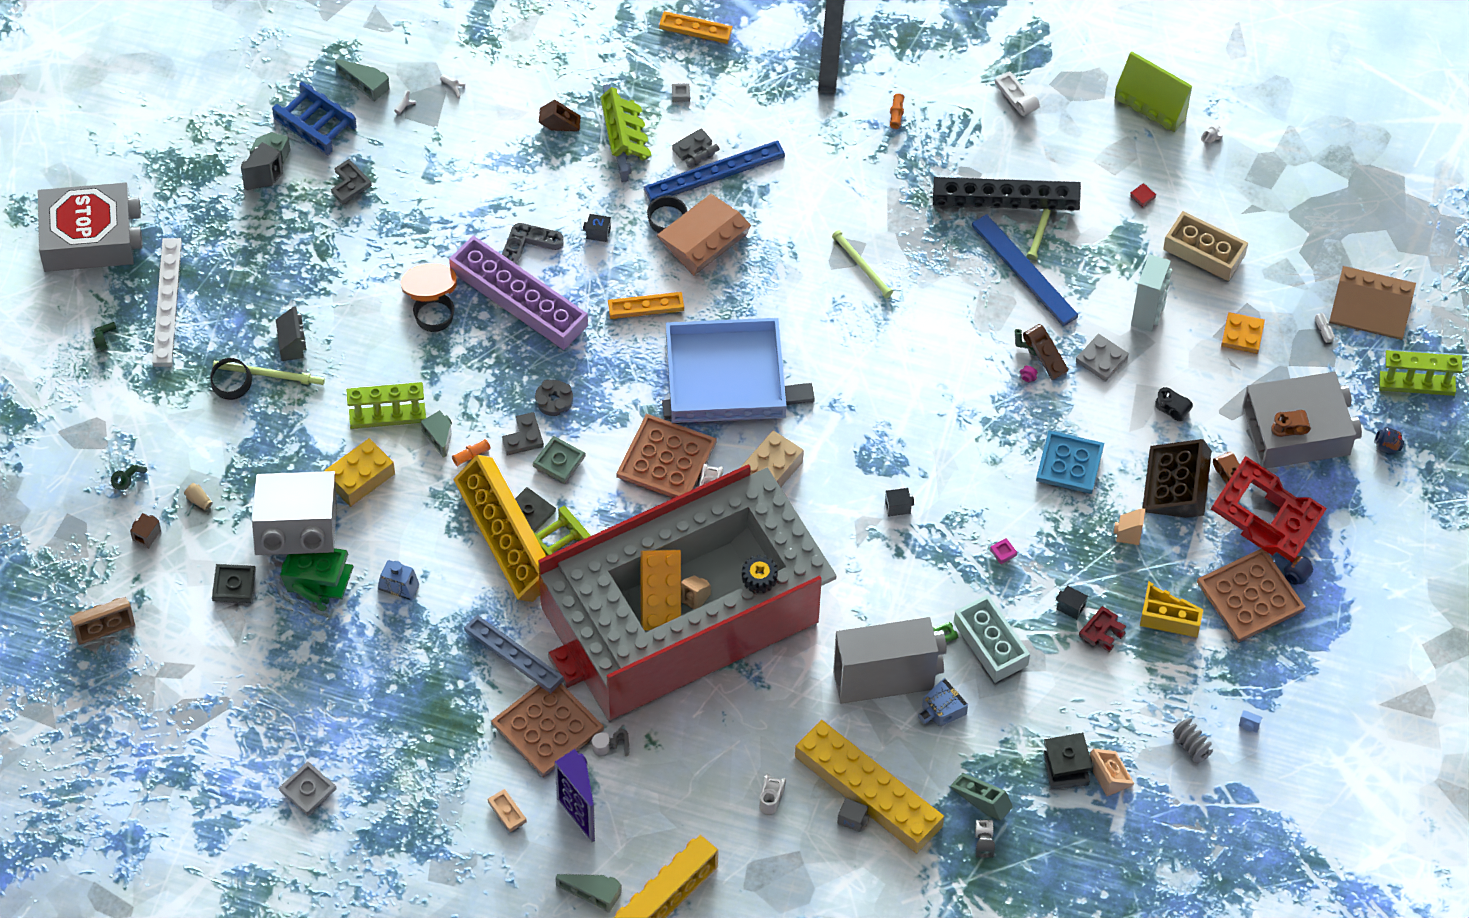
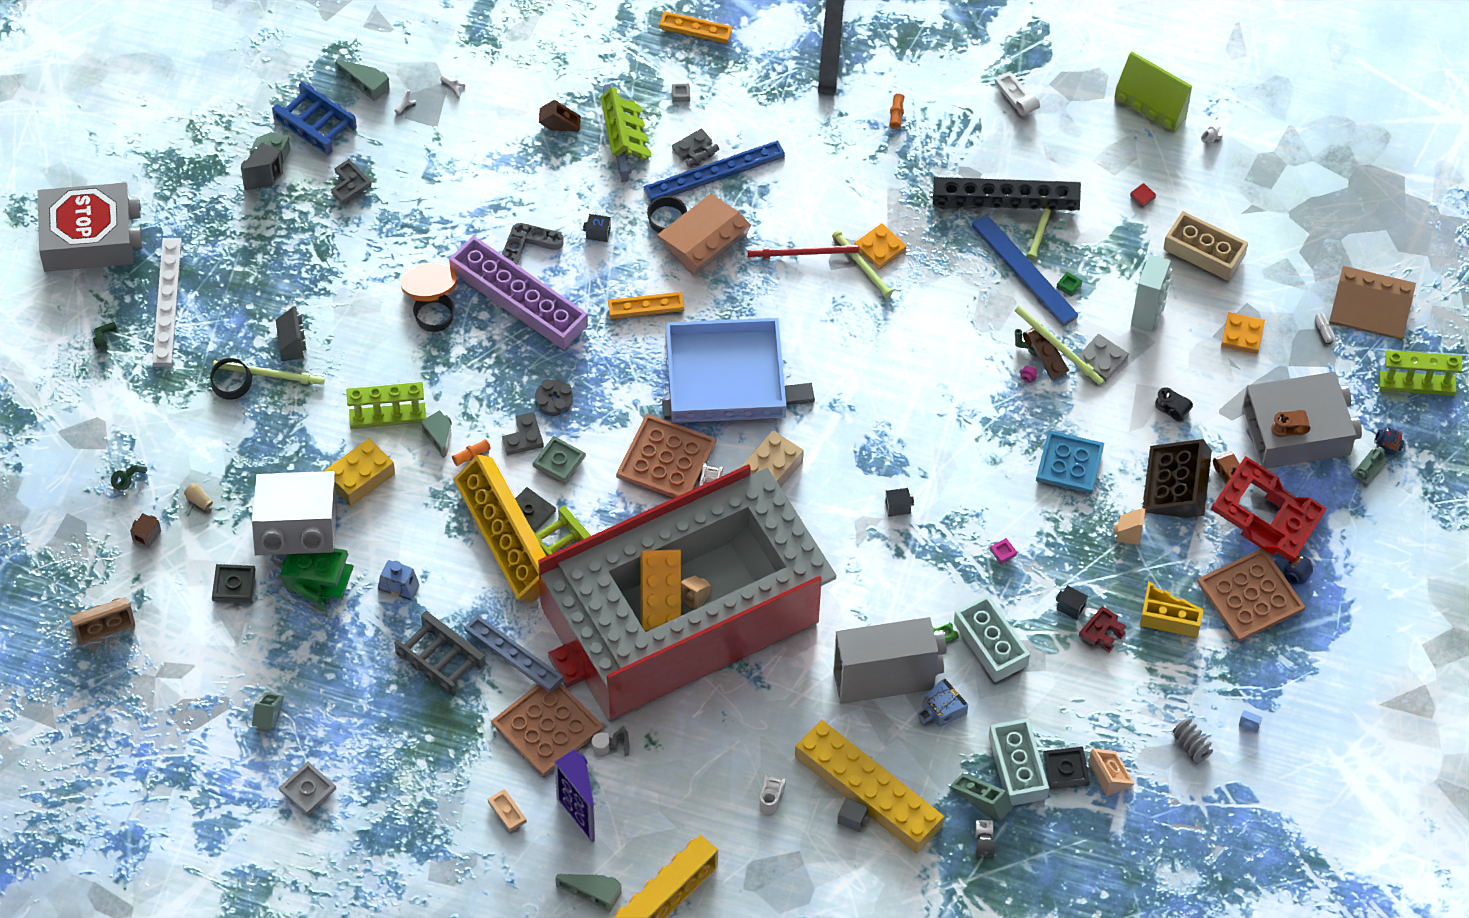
(267, 711): none -> sand green slope
(444, 635): none -> dark grey fence
(756, 580): black wheel -> none
(766, 252): none -> red bar
(880, 246): none -> light orange plate
(1018, 761): none -> light aqua brick
(1068, 754): pearl dark grey plate -> none
(1069, 284): none -> green tile
(1086, 369): none -> yellowish green bar
(1370, 465): none -> sand green hinge

